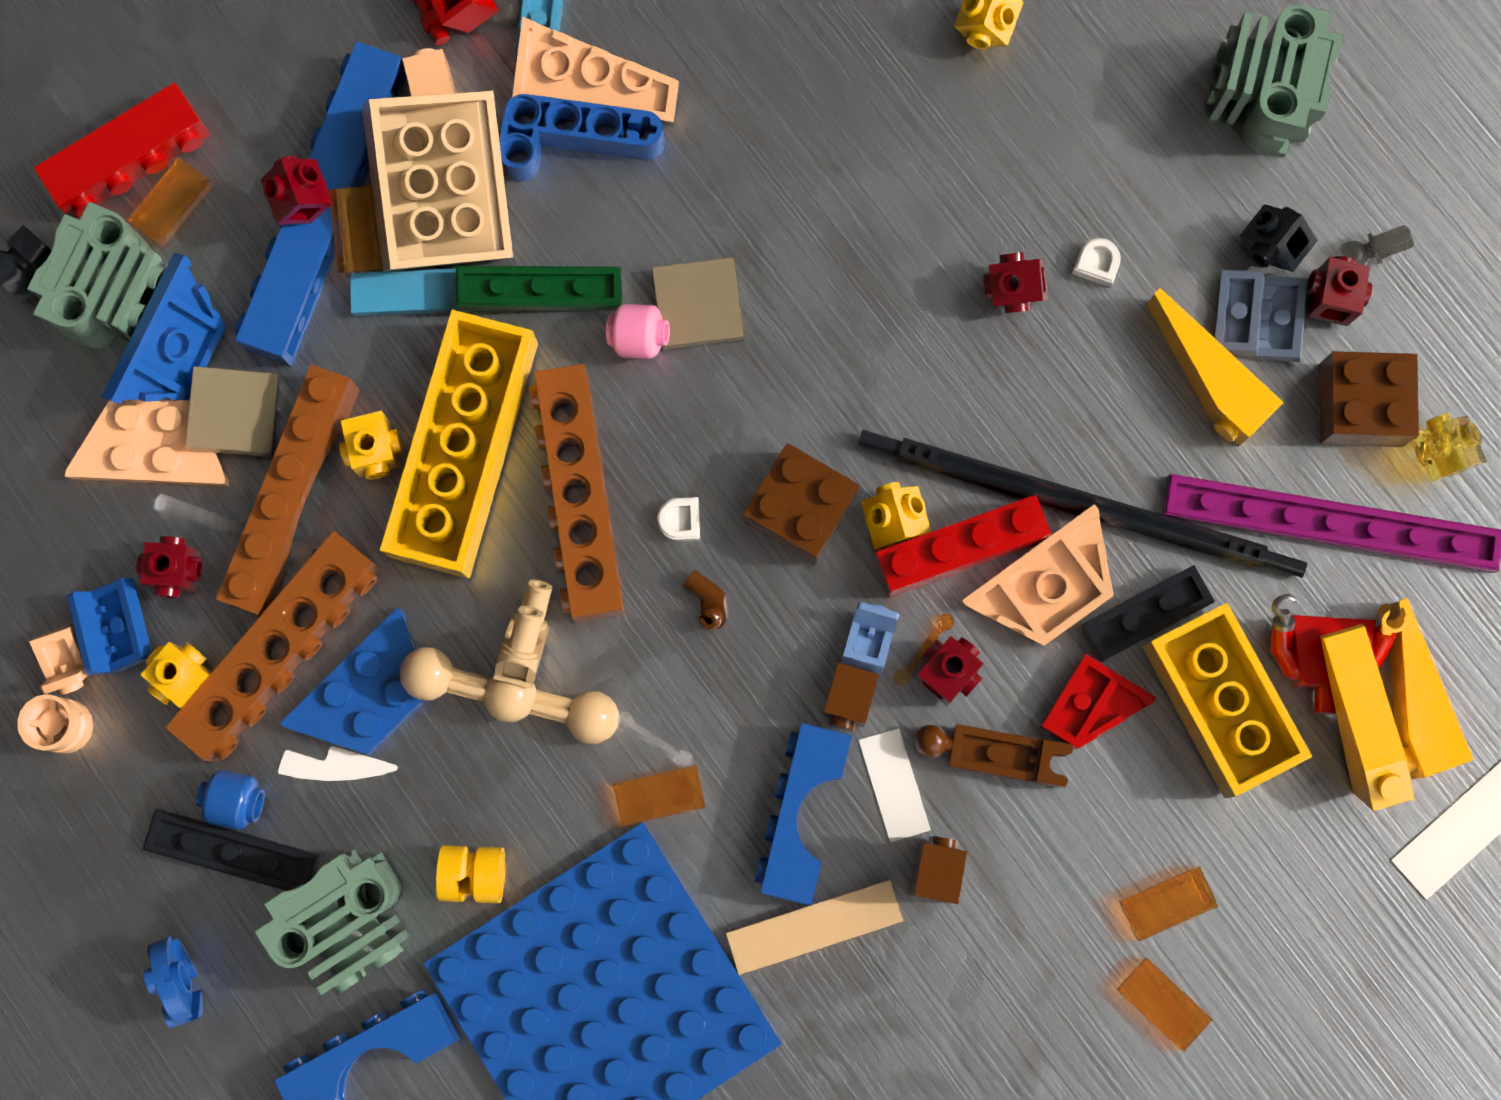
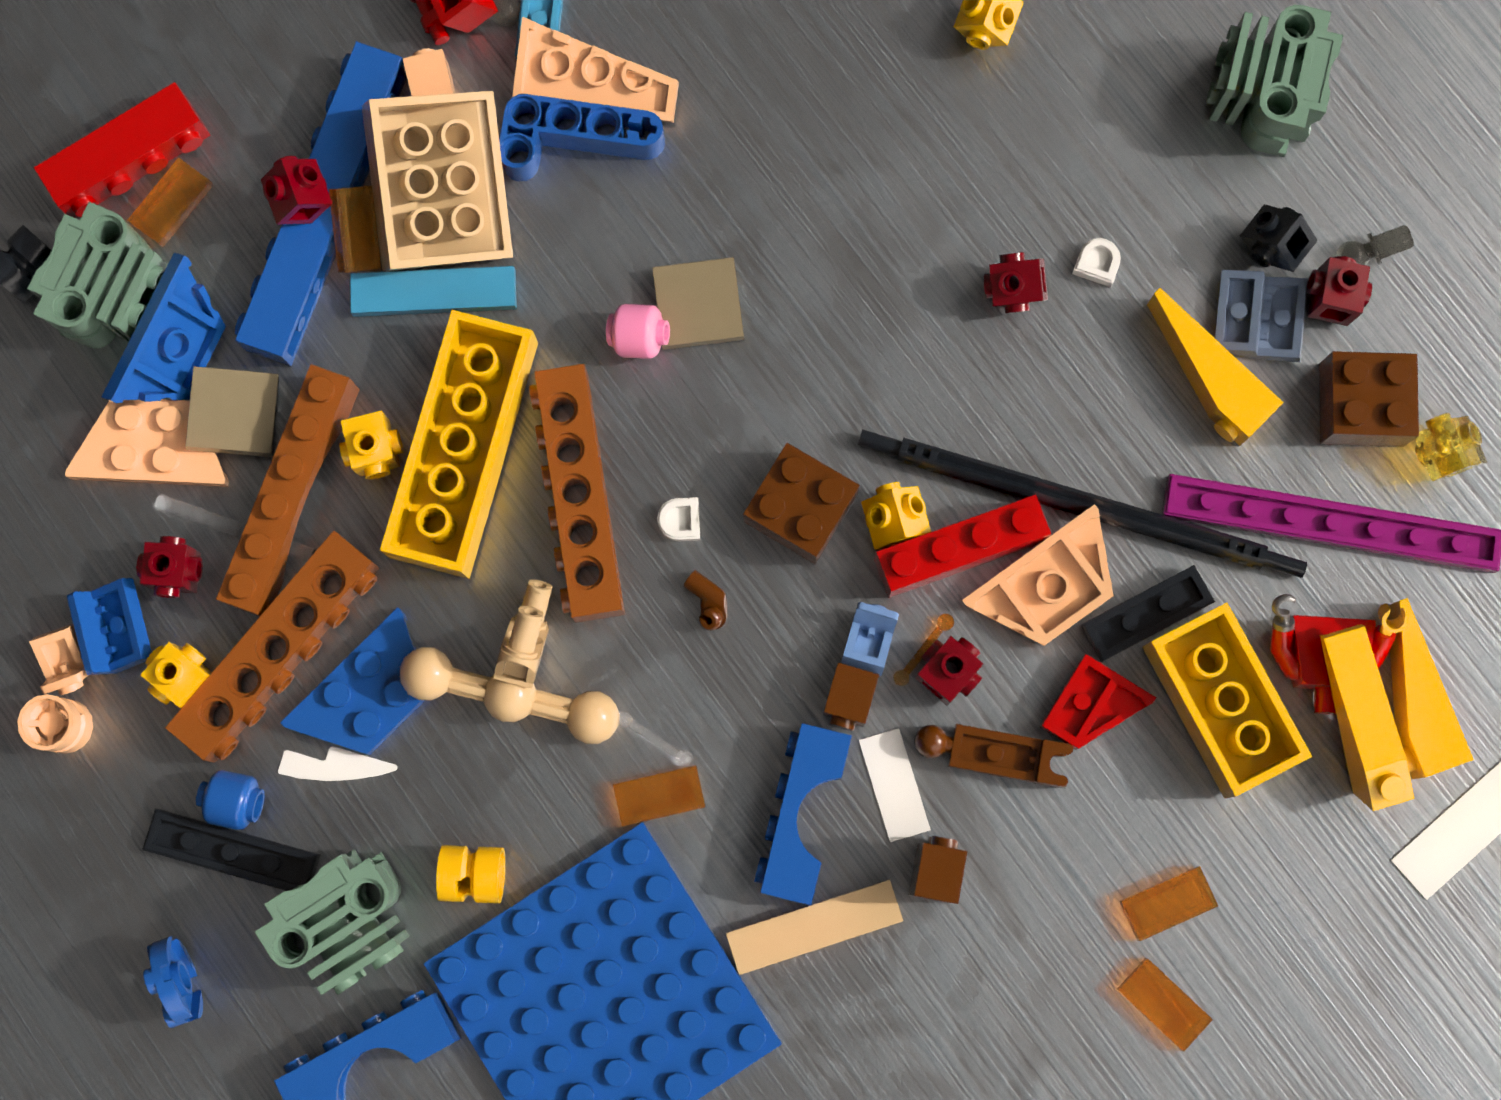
(538, 287): dark green tile -> none

